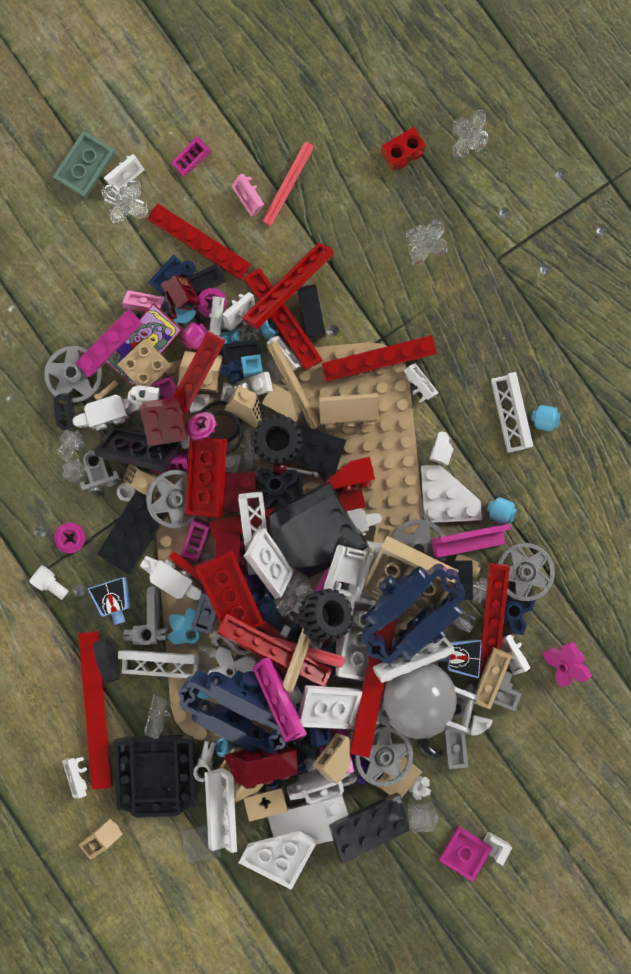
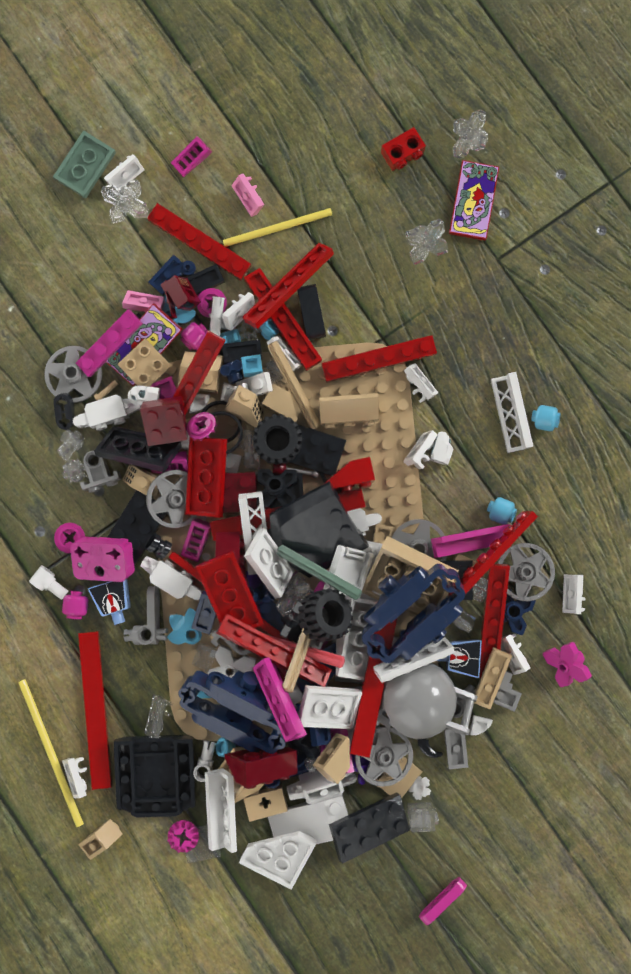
(51, 753): none -> light yellow piece
(75, 605): none -> dark pink head
(102, 559): none -> dark pink axle
(106, 660): black tyre -> none
(125, 492): white tile -> none
(158, 546): none -> black wheel
(158, 657): white fence -> none
(177, 829): none -> dark pink gear
(277, 227): none -> light yellow piece
(287, 184): coral axle -> none
(319, 572): none -> sand green axle
(424, 443): none -> white plate
(442, 901): none -> dark pink beam
(446, 498): white plate -> none
(465, 853): dark pink tile -> none
(474, 200): none -> tile
(497, 549): none -> red plate
(500, 848): white panel -> none
(573, 594): none -> white plate

